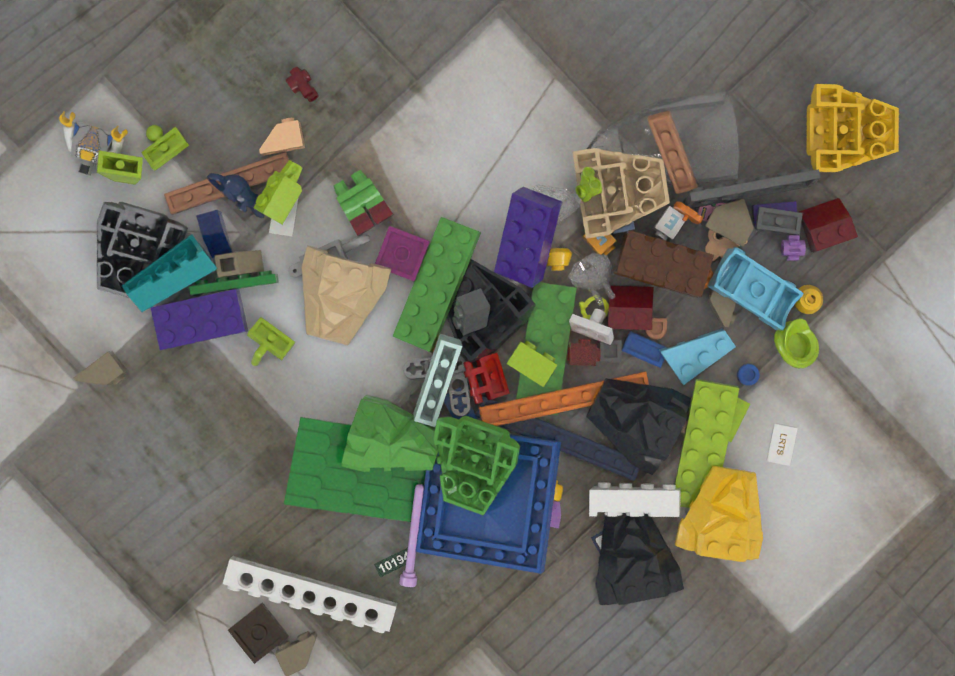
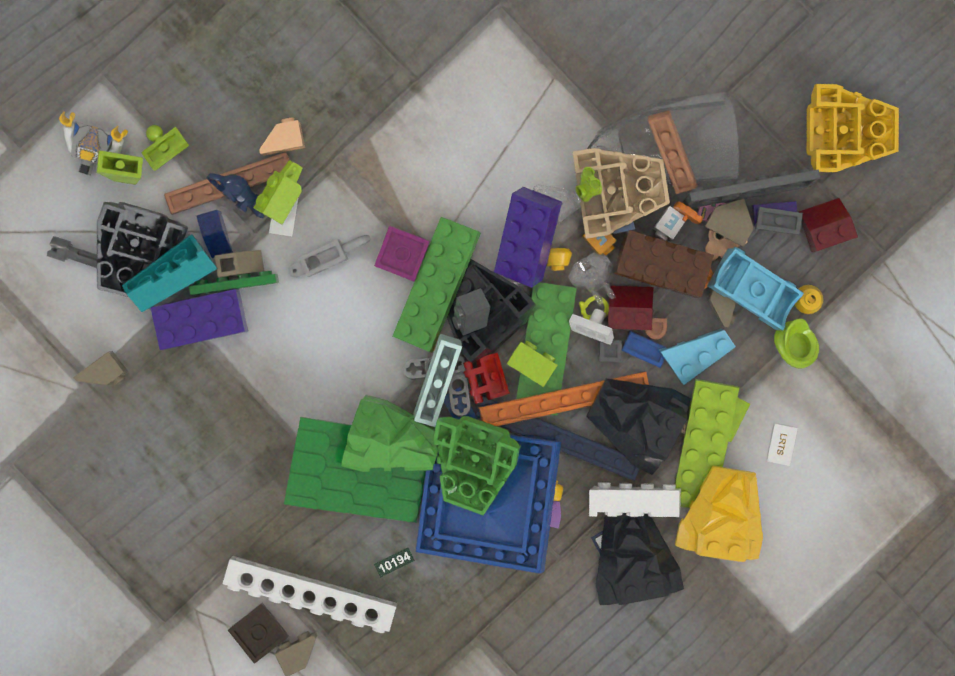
(63, 250): none -> dark grey piece
(269, 339): lime plate -> none
(300, 82): dark red plate -> none
(339, 294): tan wedge -> none
(359, 197): bright green hips -> none
(408, 577): lavender piece -> none
(583, 353): clear red brick -> none
(748, 374): blue tile -> none
(793, 247): medium lavender gear -> none

